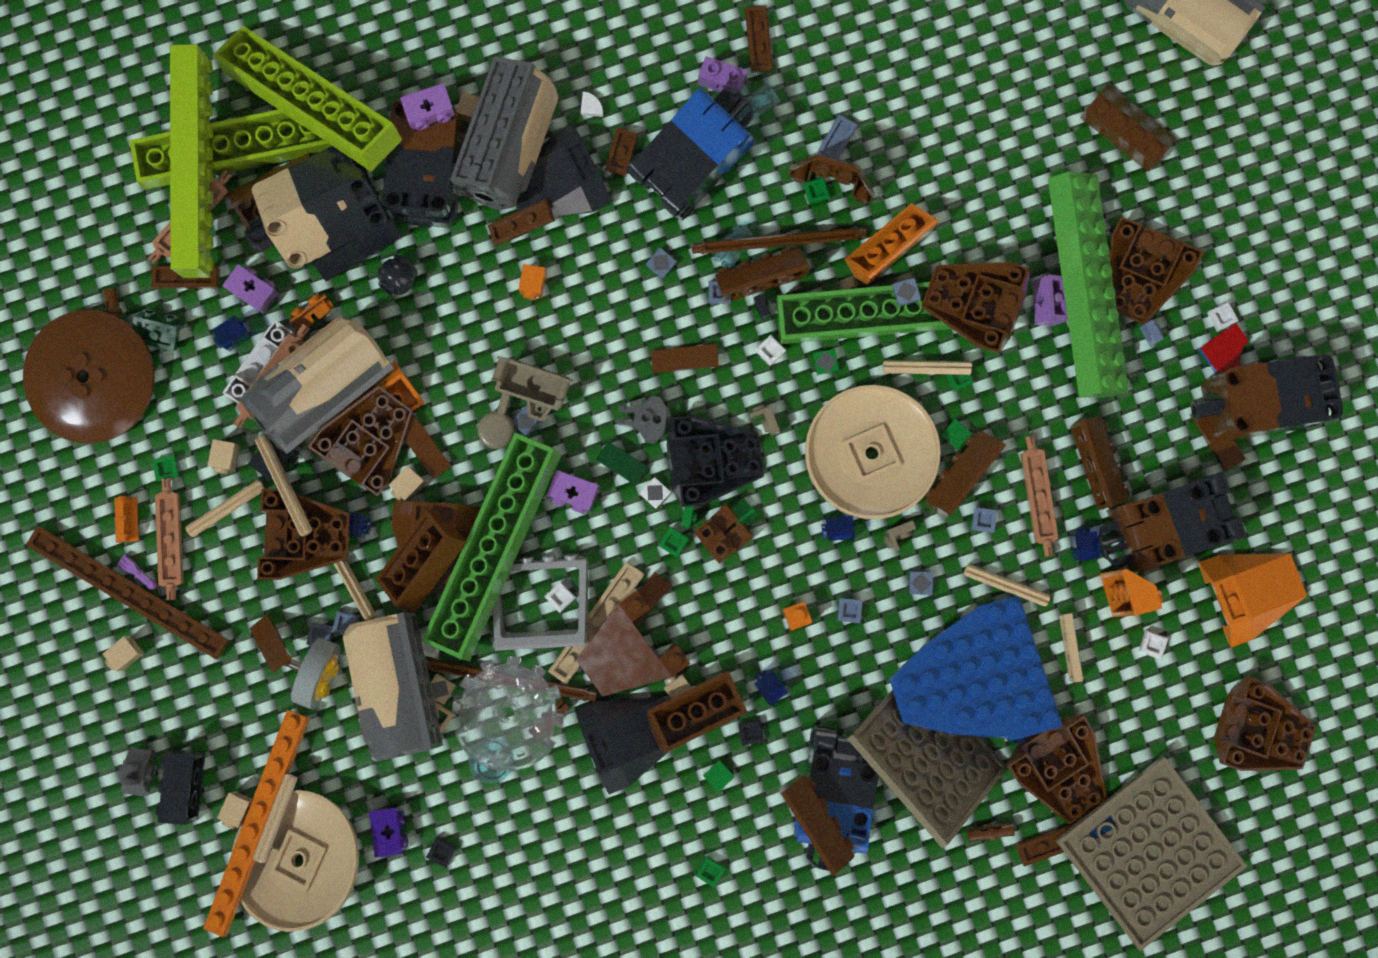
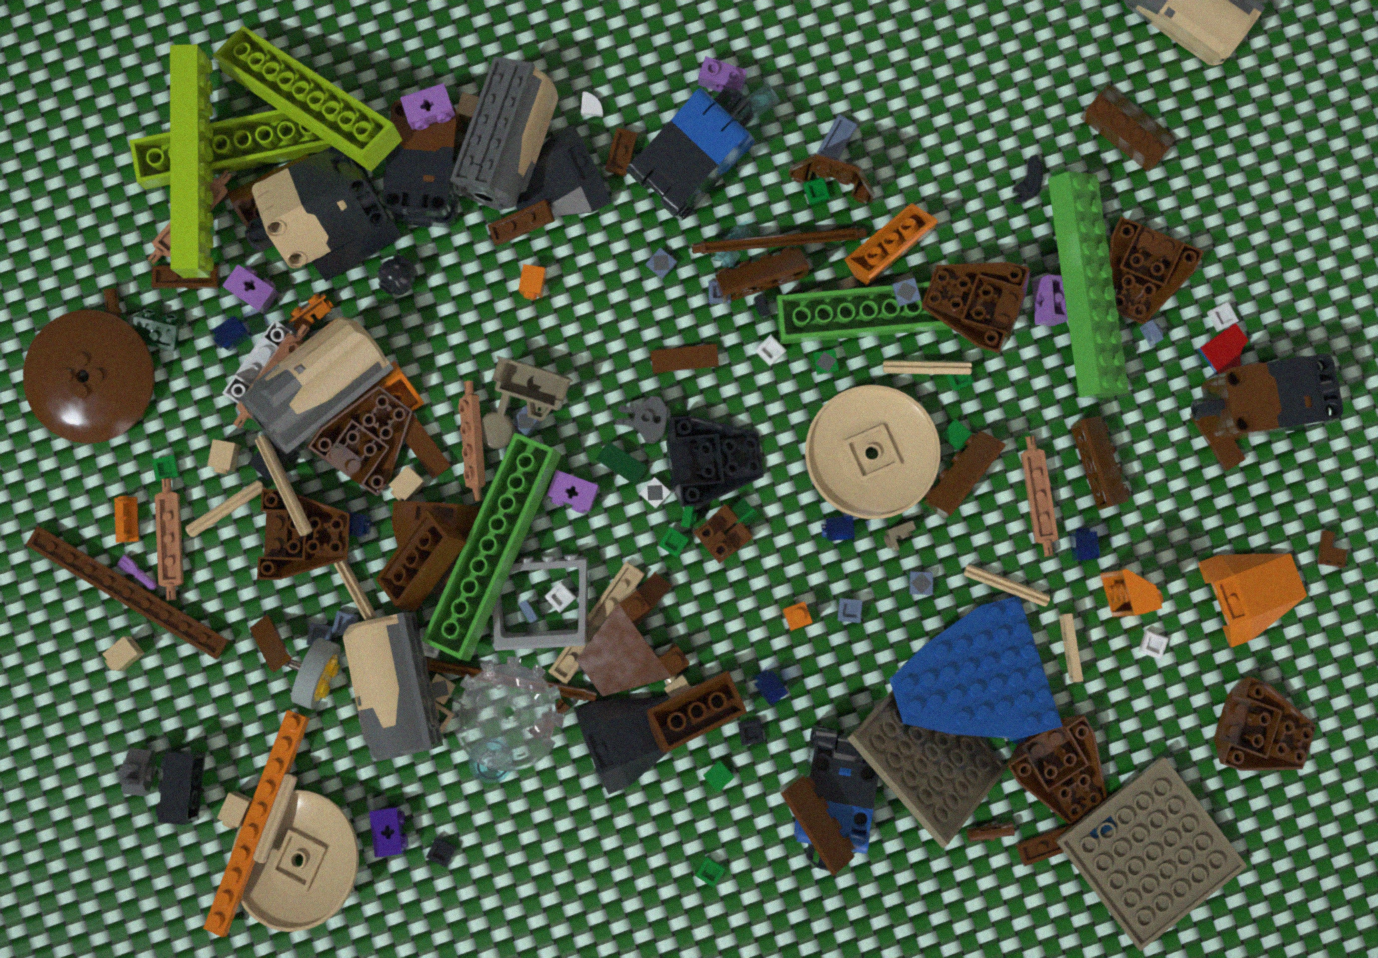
(472, 441): none -> nougat plate
(529, 611): none -> sand blue tile
(758, 39): reddish brown tile -> none
(769, 422): dark tan bracket -> none
(984, 520): sand blue plate -> none
(1031, 184): none -> black piece
(1172, 525): piece -> none
(1328, 555): none -> reddish brown piece

